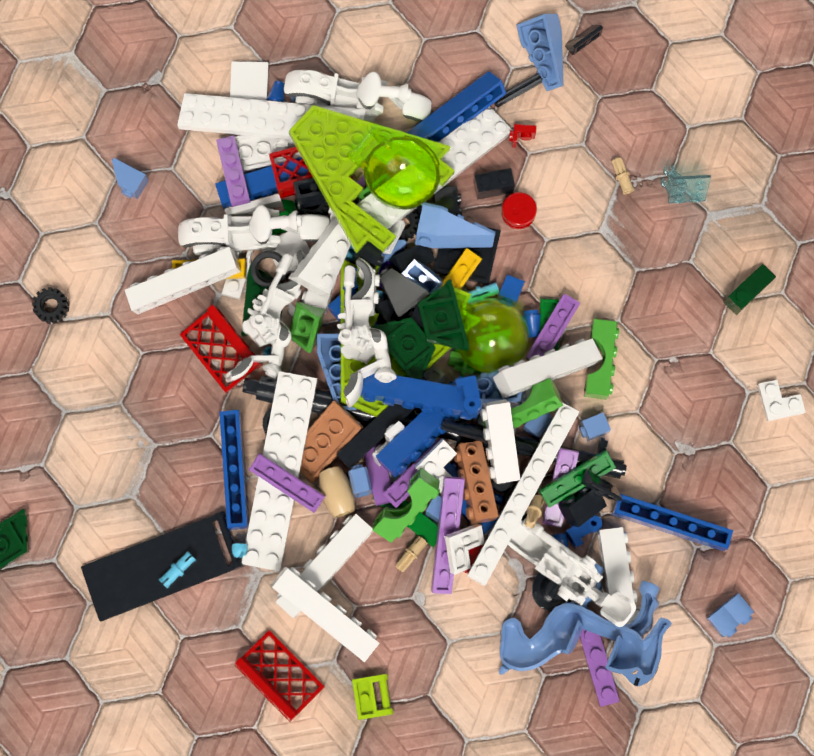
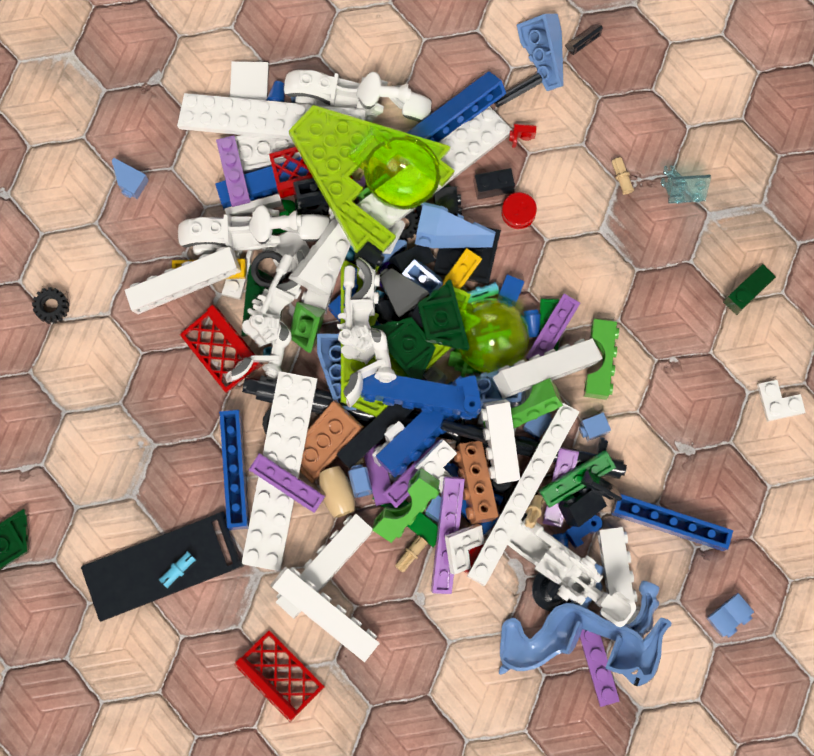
(239, 550): medium azure hinge -> none
(365, 697): lime plate -> none

